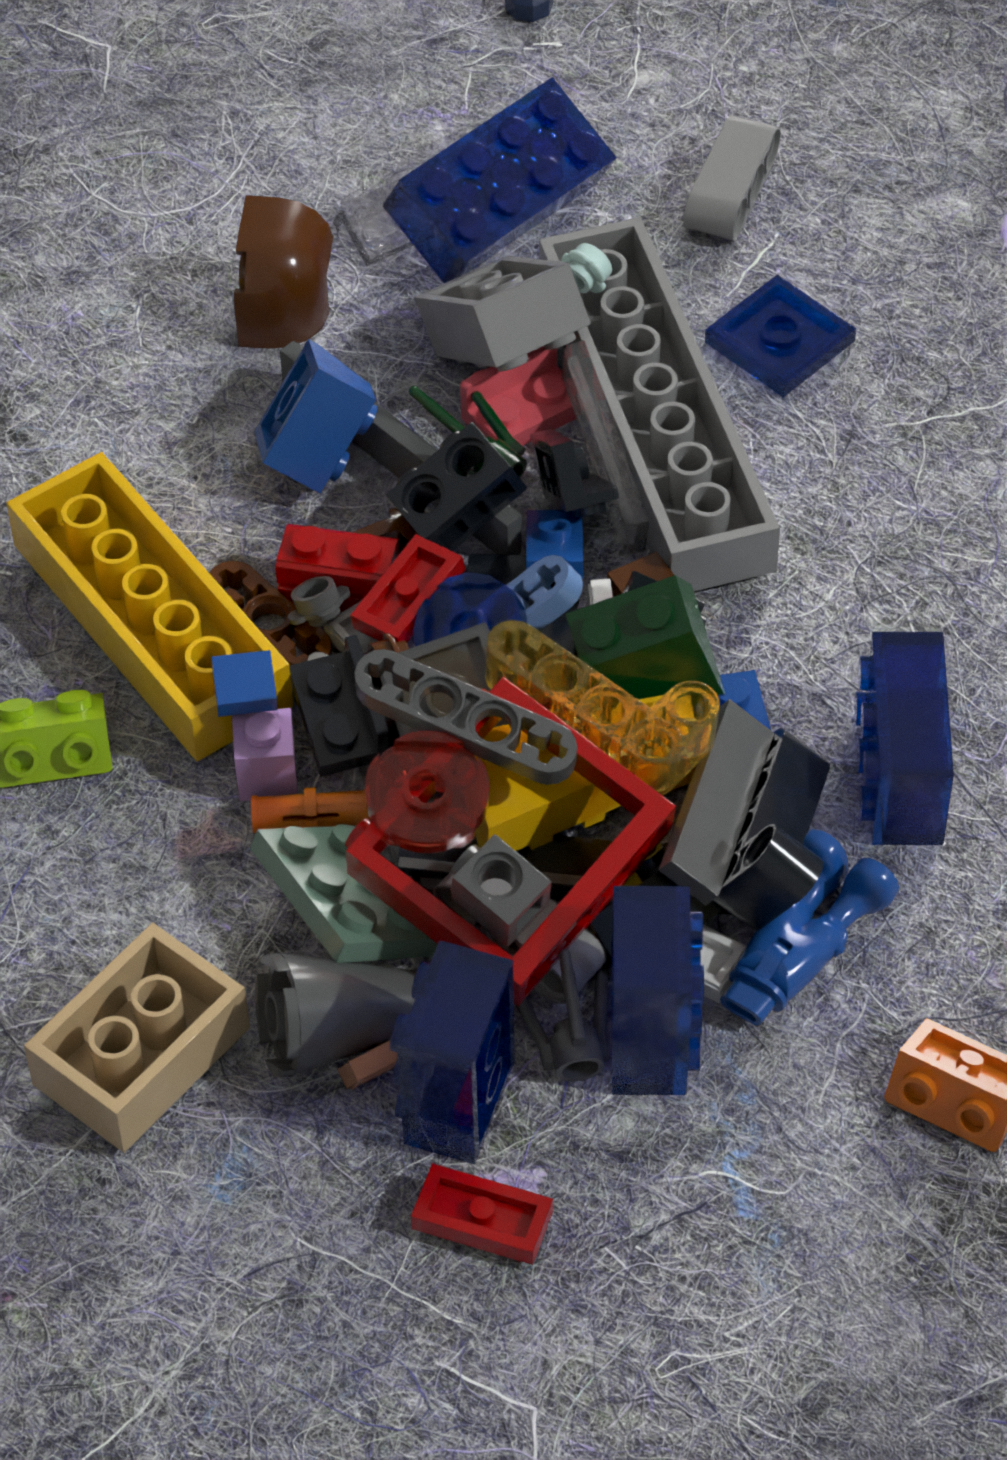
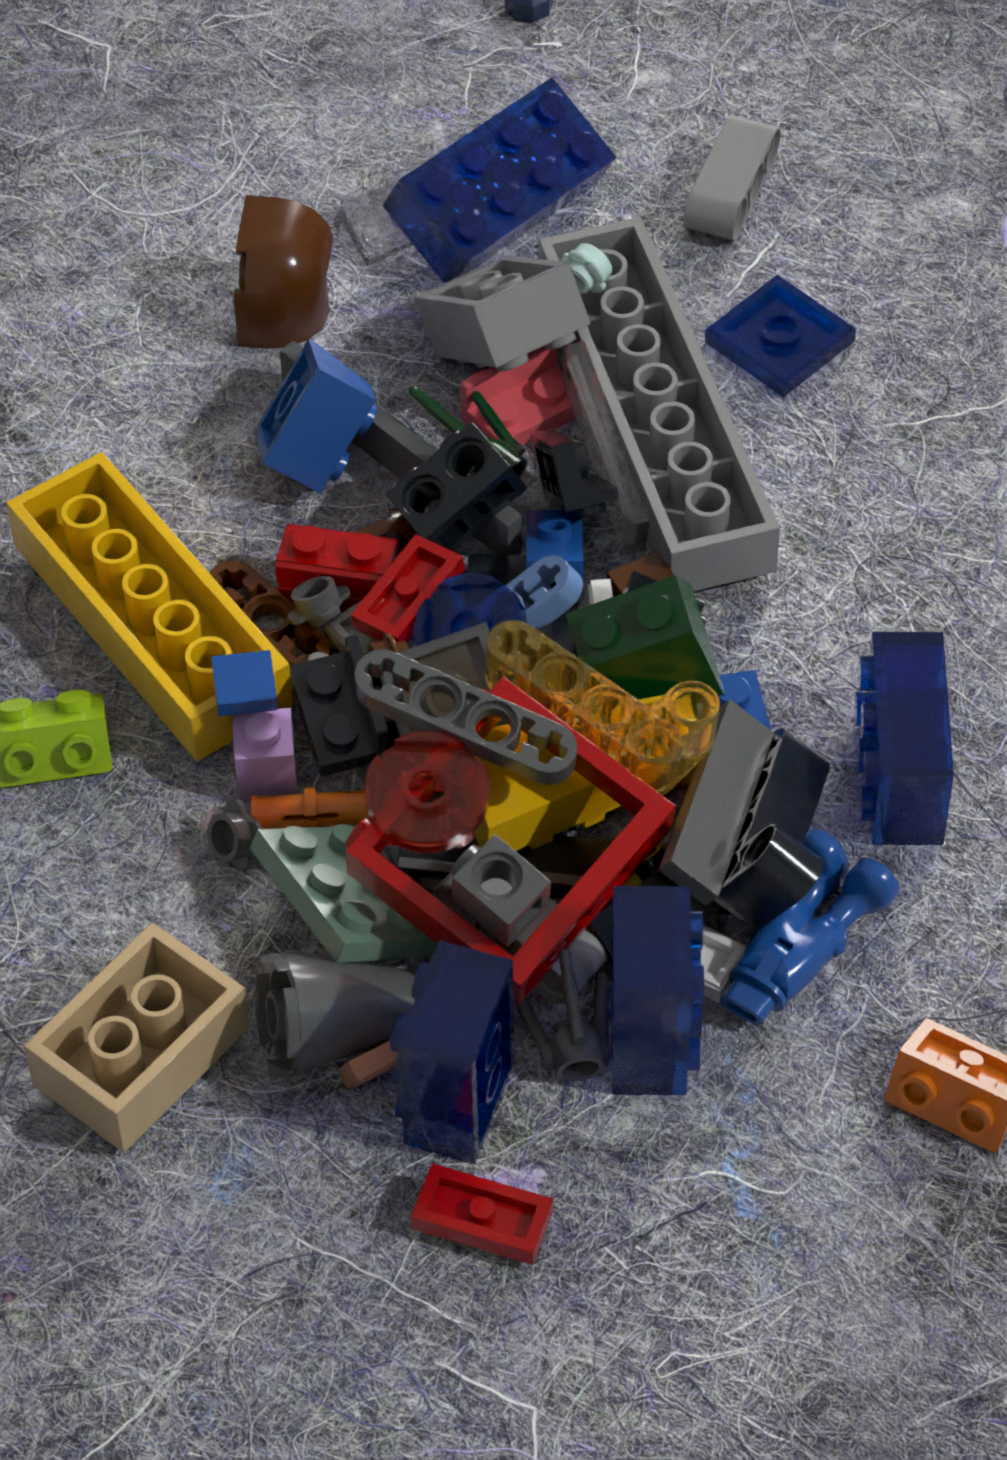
(232, 834): none -> dark grey plate

